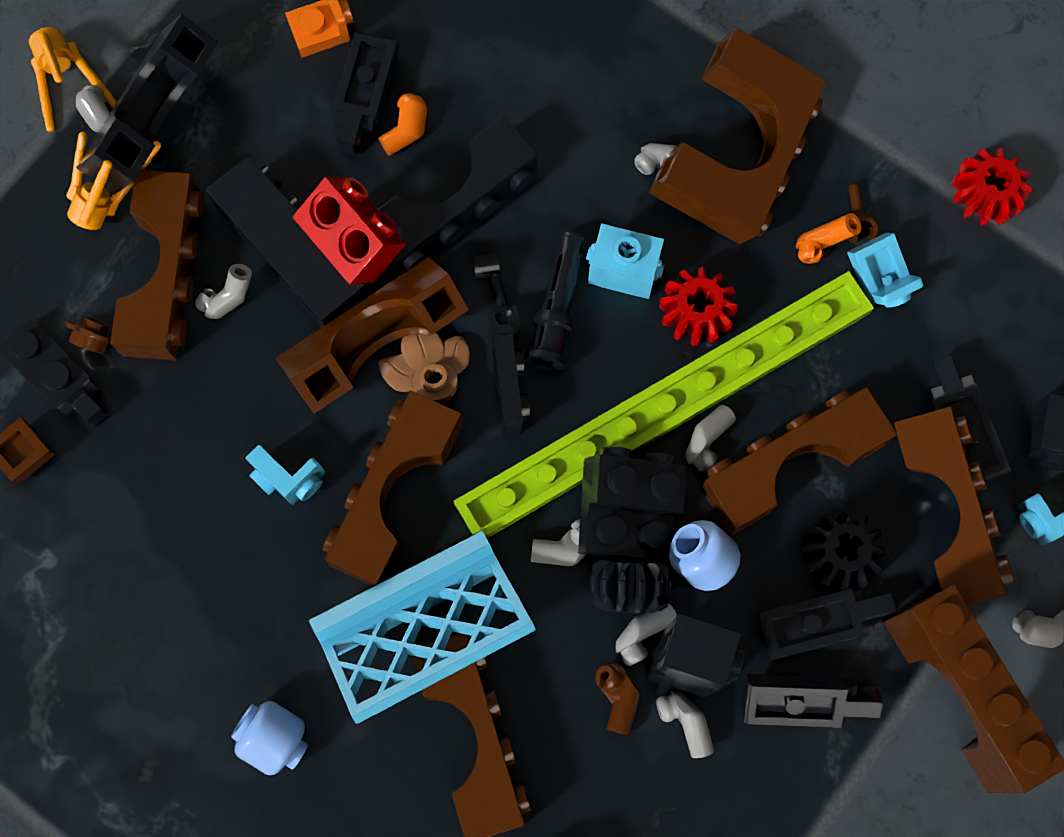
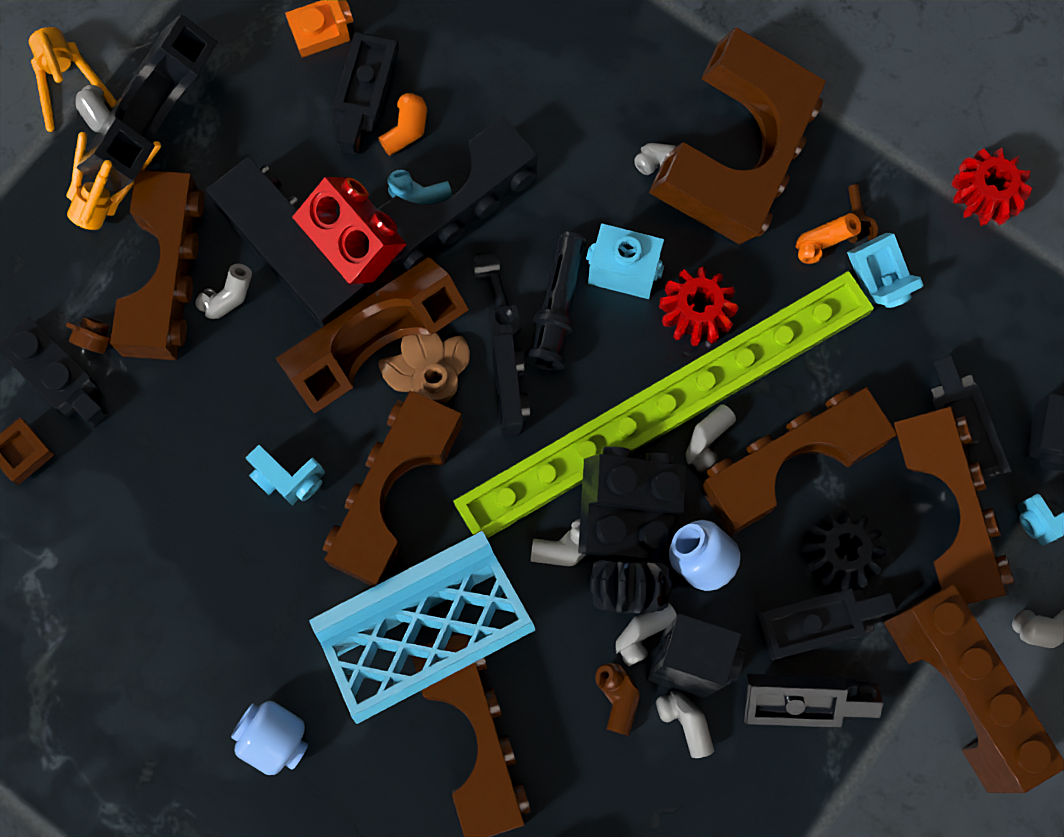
(403, 186): none -> medium azure arm

